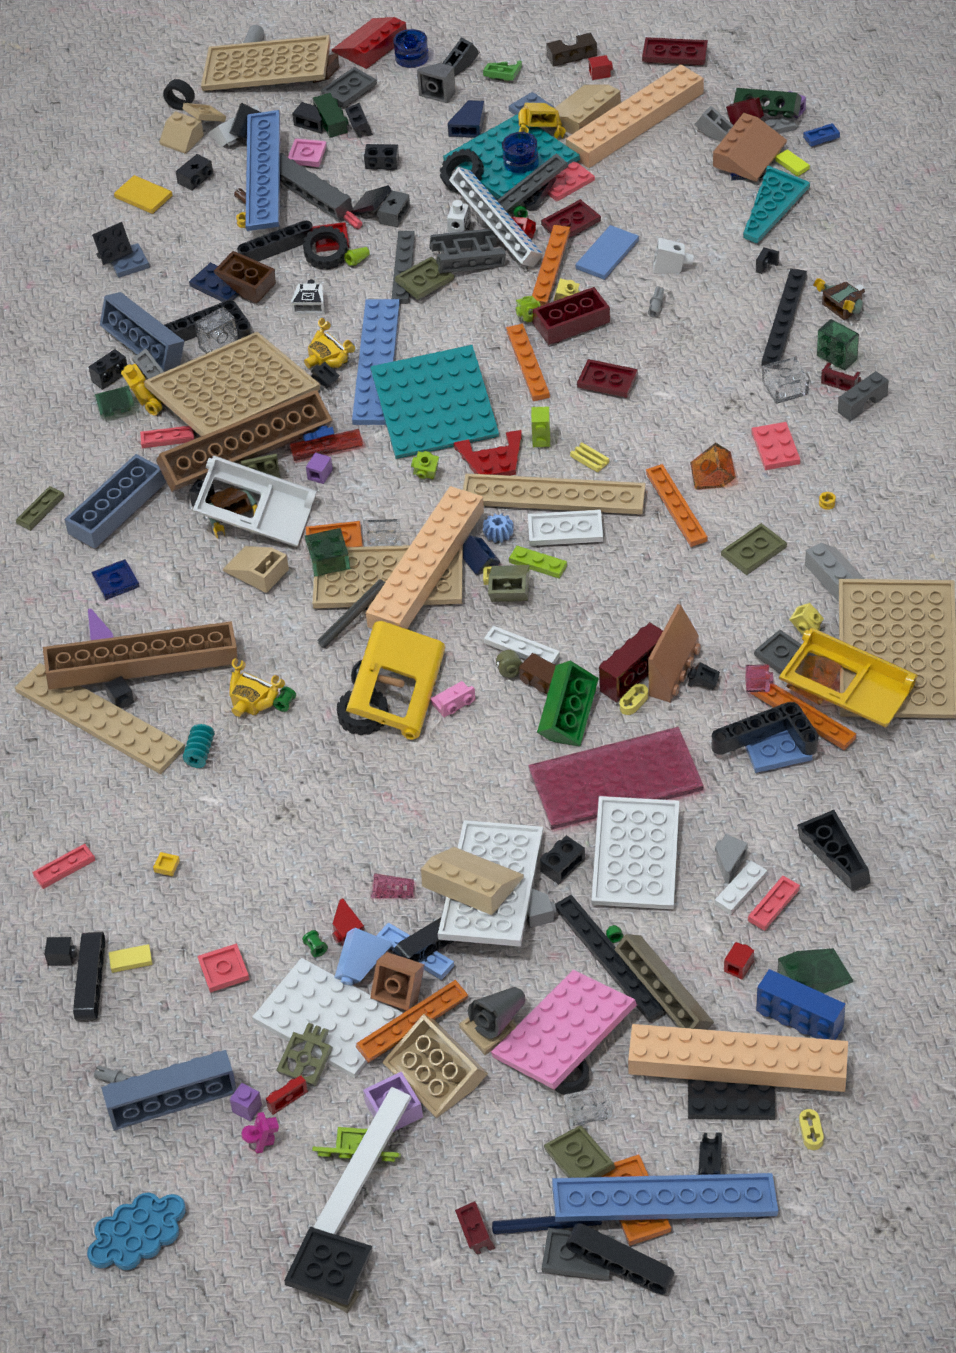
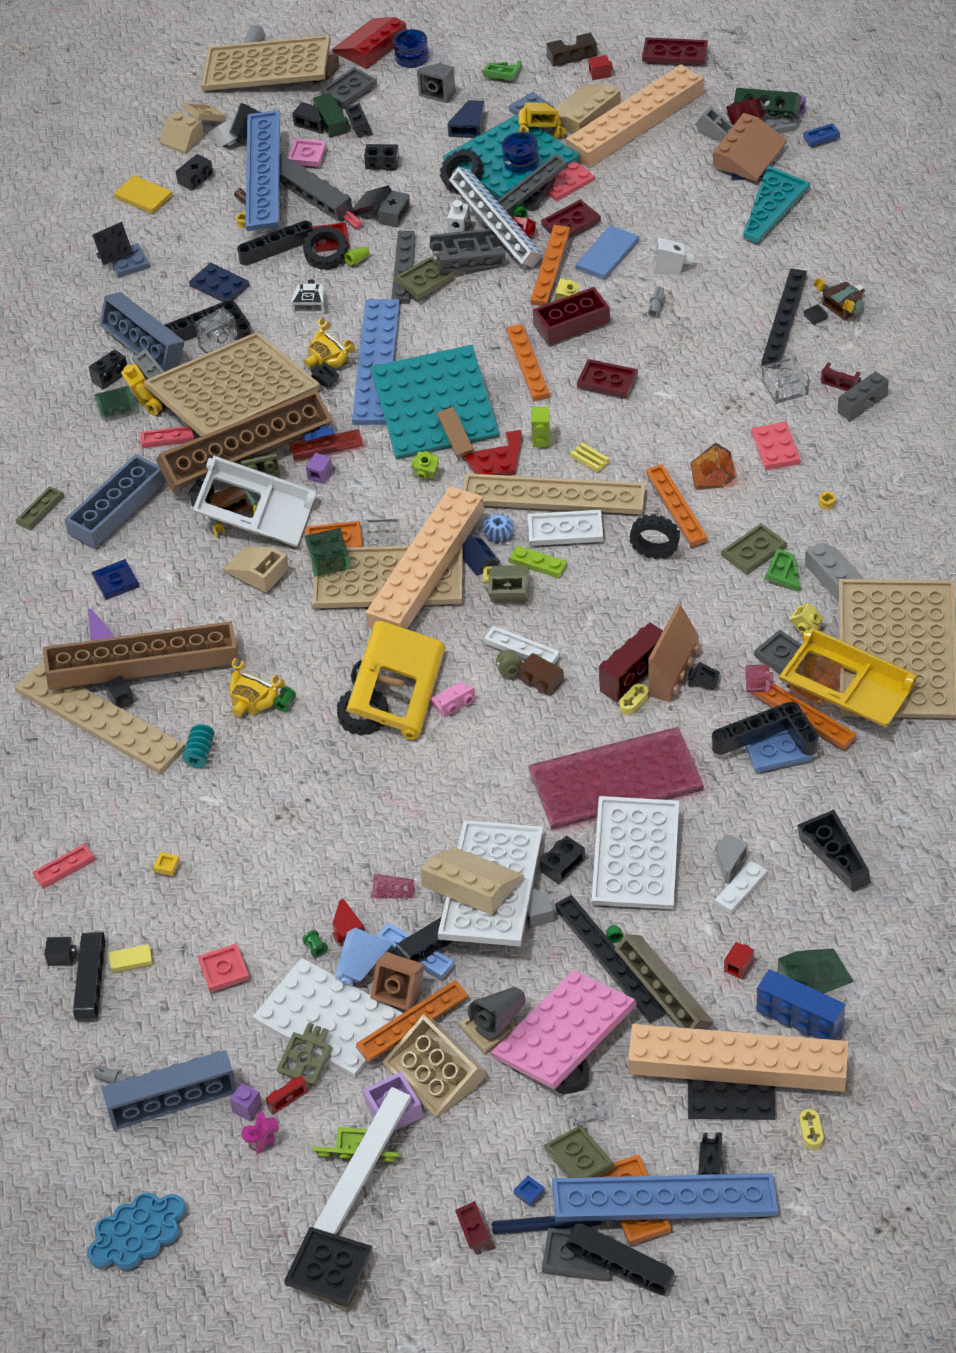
(181, 86): black tyre -> none
(246, 276): reddish brown slope -> none
(350, 614): dark grey axle -> none
(455, 432): none -> medium nougat tile
(461, 56): black slope -> none
(525, 307): lime brick -> none
(529, 1191): none -> blue plate
(568, 704): green slope -> none
(654, 549): none -> black tyre
(765, 258): black bracket -> none
(773, 903): coral plate -> none
(783, 570): none -> bright green wing
(792, 162): neon yellow tile -> none
(815, 314): none -> black tile
(837, 344): clear green brick -> none

